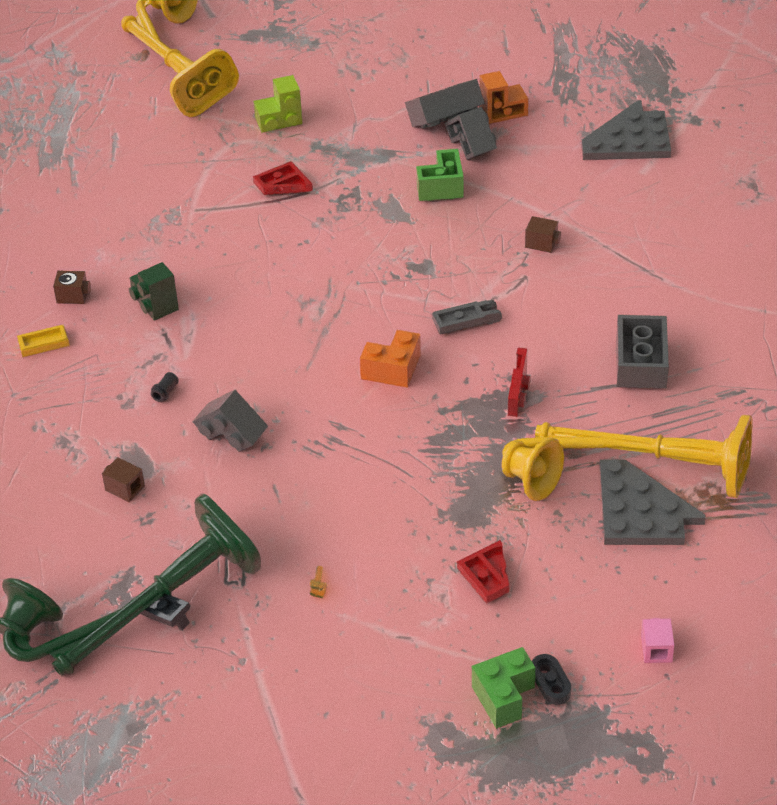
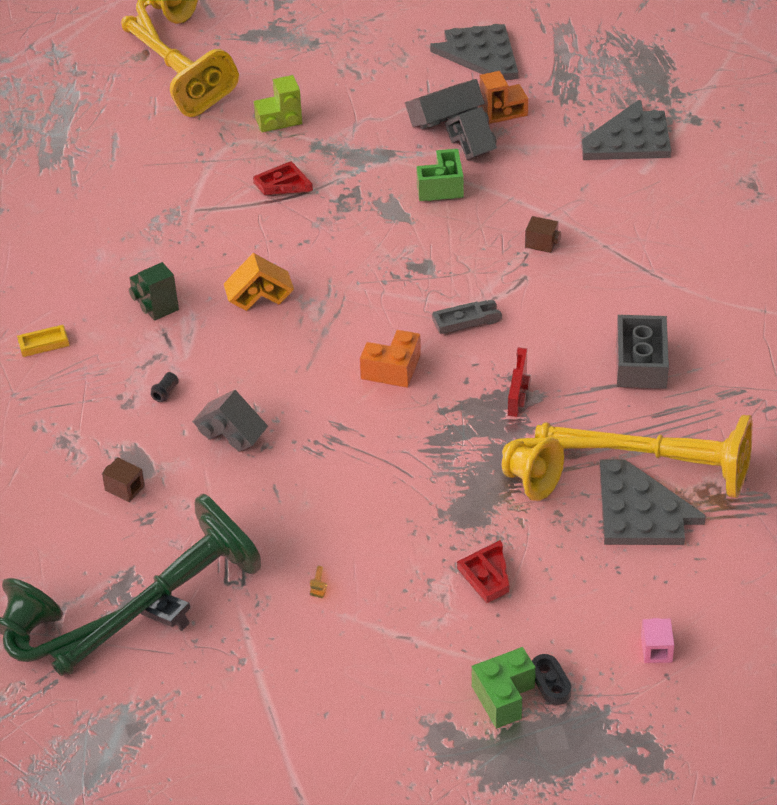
(71, 287): reddish brown brick -> none
(256, 279): none -> light orange brick
(479, 49): none -> dark grey wing

